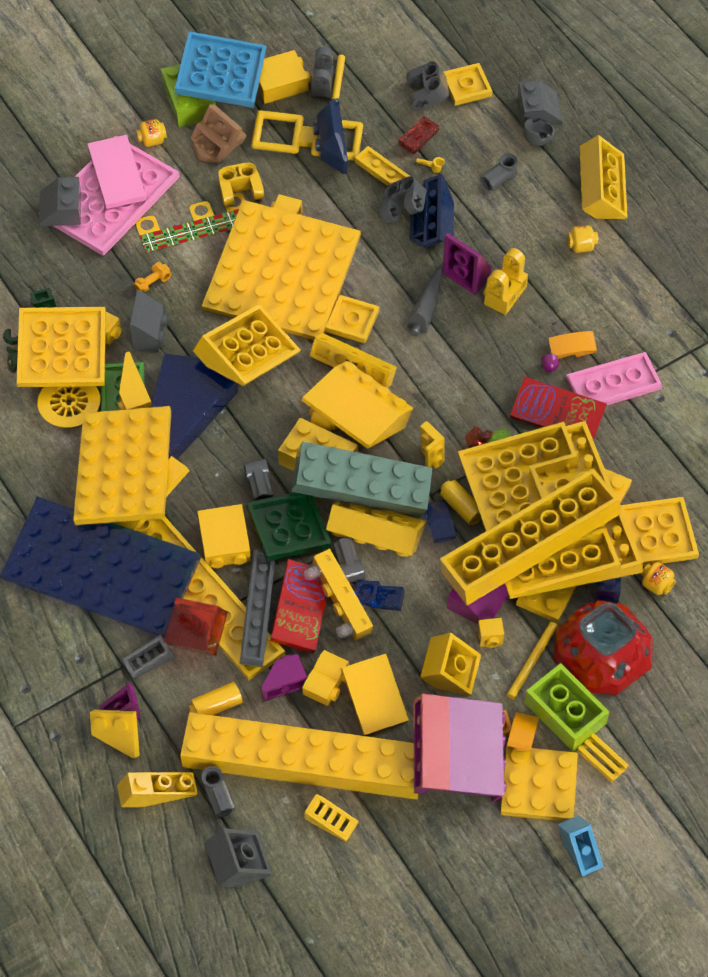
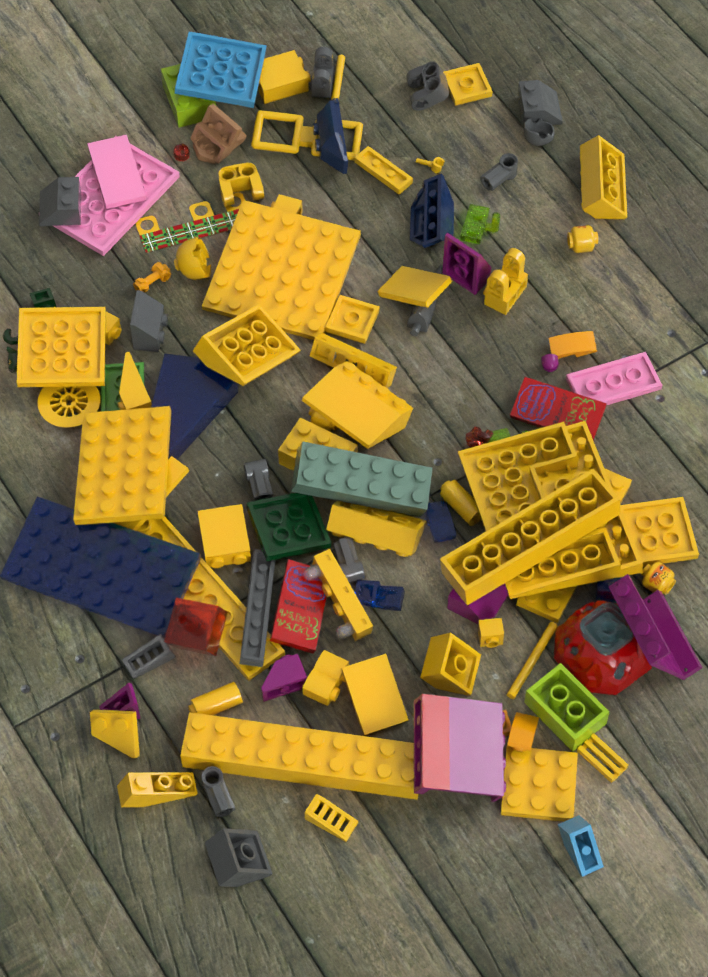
(151, 133): yellow head -> none
(177, 152): none -> clear red hinge
(192, 259): none -> yellow cylinder
(402, 194): dark grey piece -> none
(414, 286): none -> yellow tile
(418, 135): clear red plate -> none
(432, 445): yellow bracket -> none
(477, 222): none -> clear neon green plate
(656, 629): none -> magenta panel

